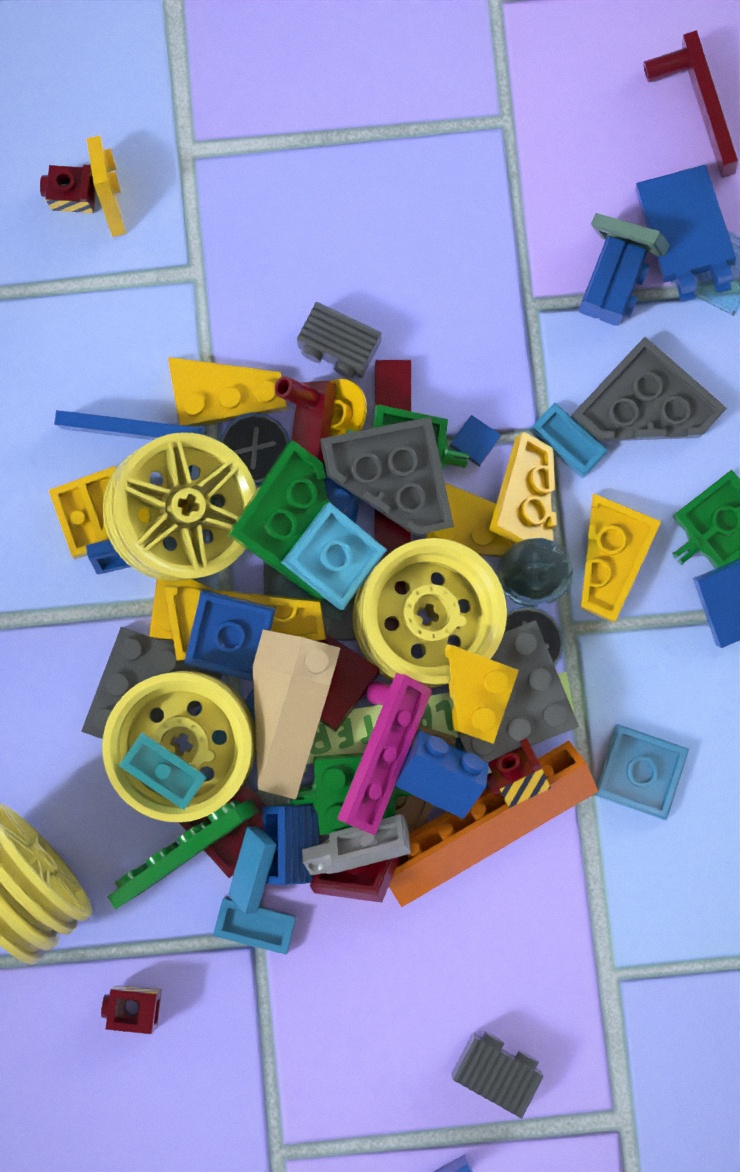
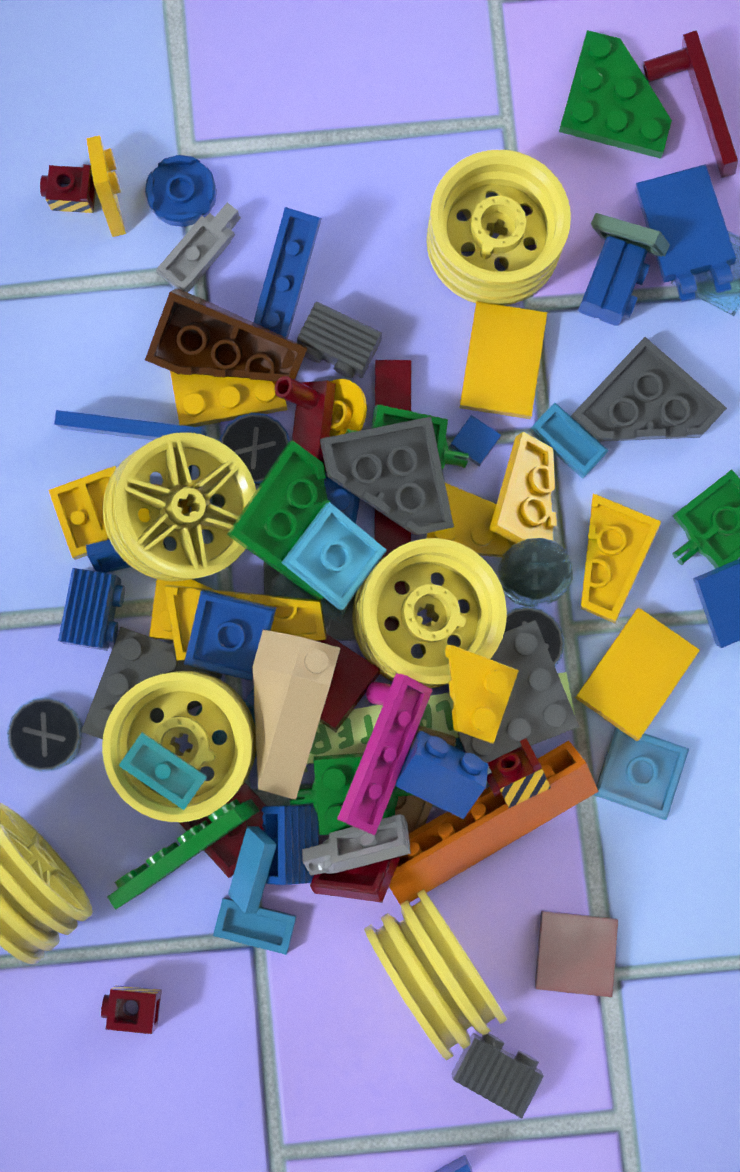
(45, 734): none -> black tile
(91, 609): none -> blue brick
(180, 190): none -> blue tile
(199, 248): none -> light grey hinge
(212, 341): none -> reddish brown wedge
(287, 271): none -> blue piece
(434, 975): none -> light yellow wheel
(503, 360): none -> yellow tile
(518, 182): none -> light yellow wheel
(576, 953): none -> tile
(613, 100): none -> green plate
(637, 674): none -> yellow tile

